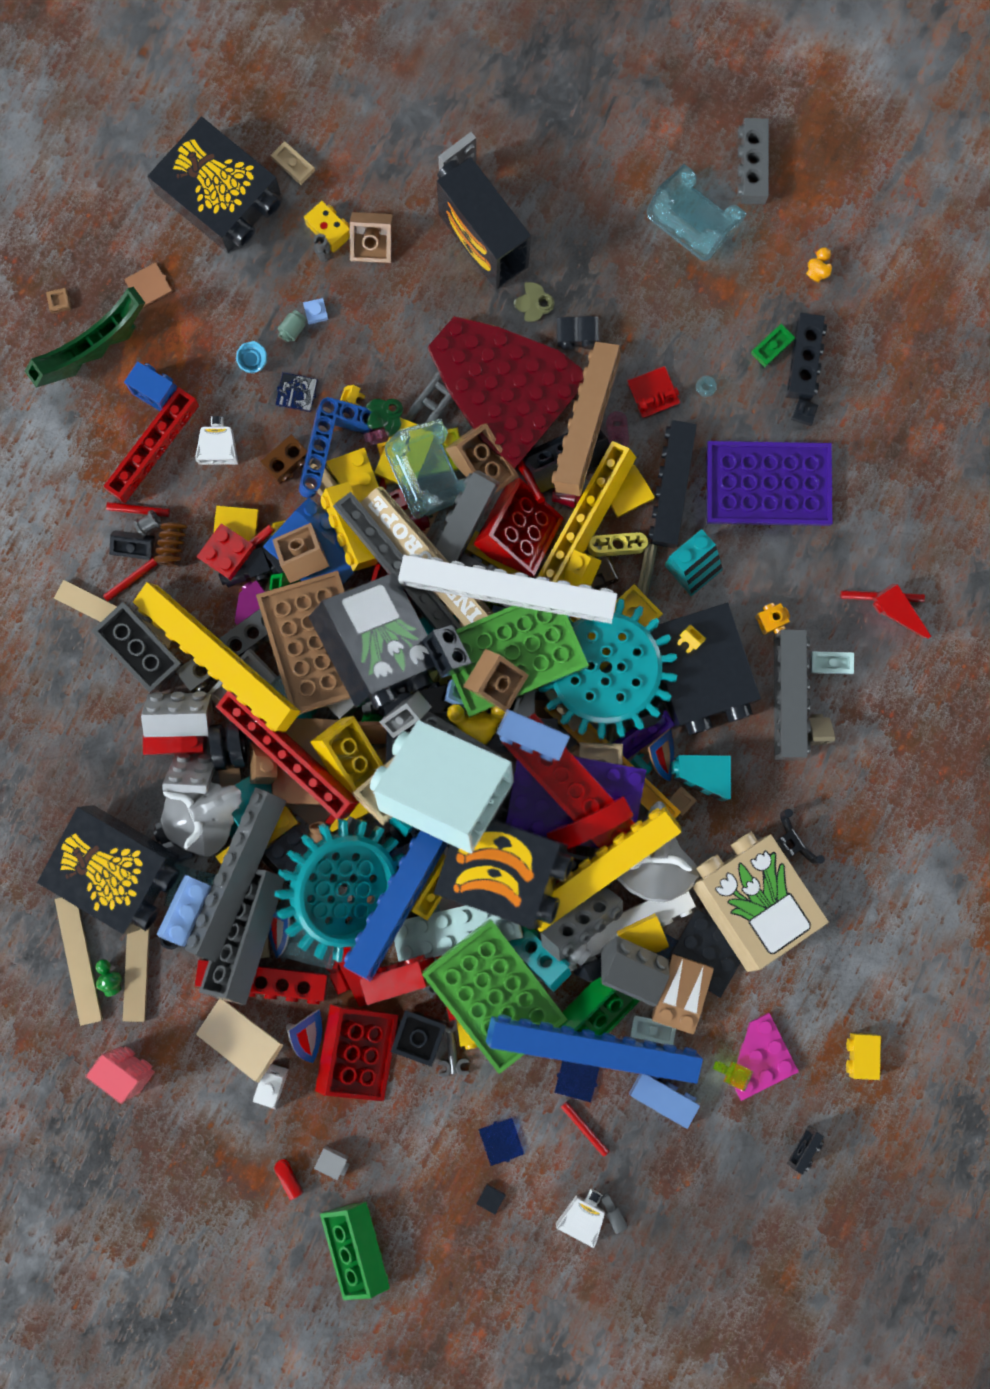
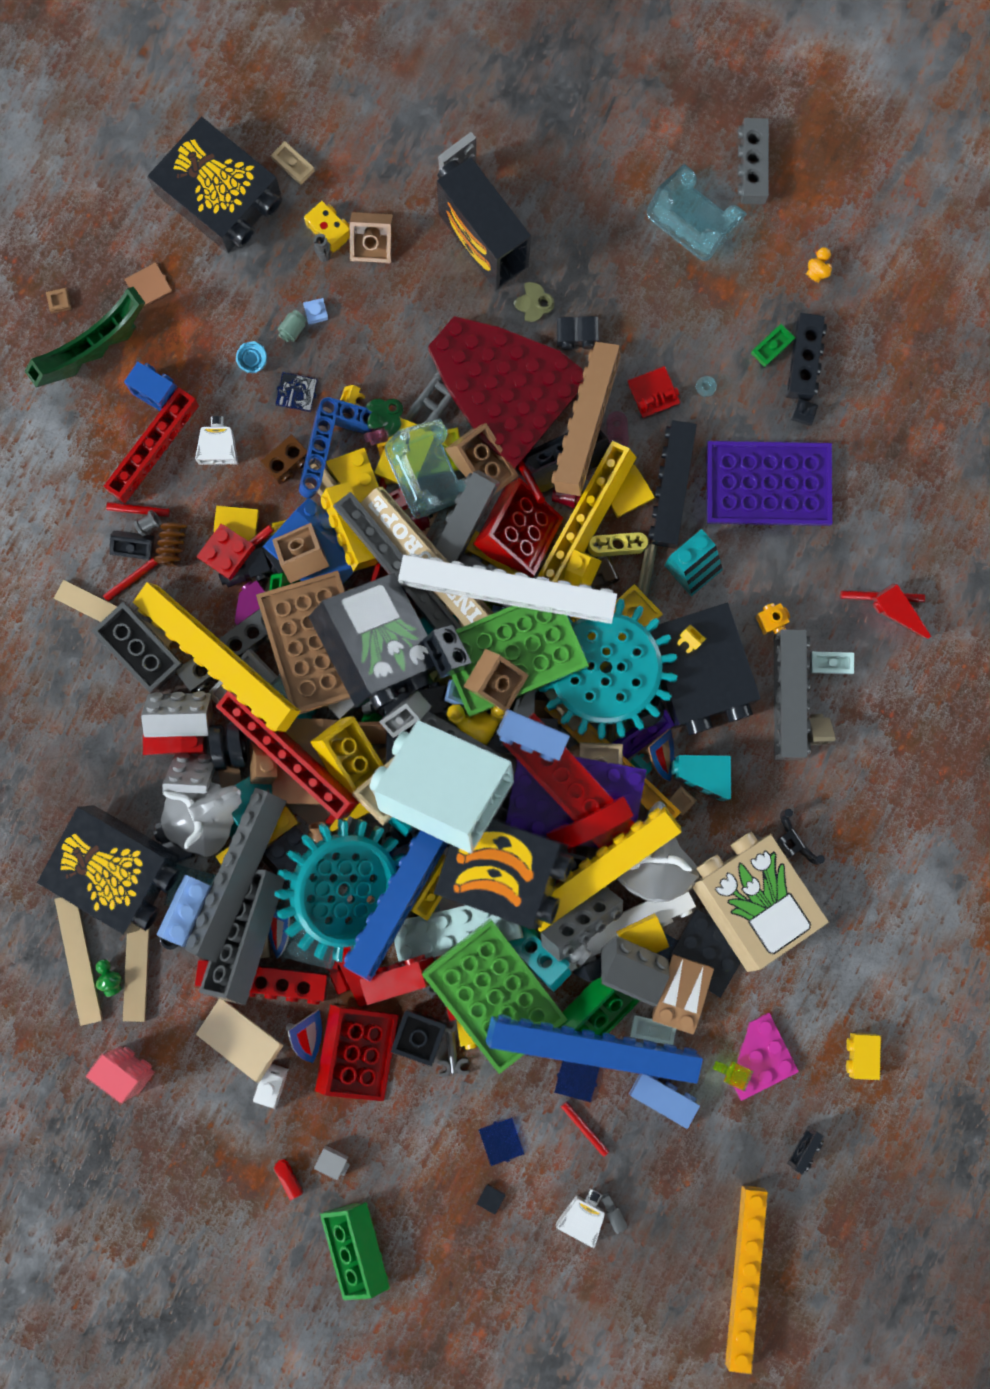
(746, 1279): none -> light orange brick

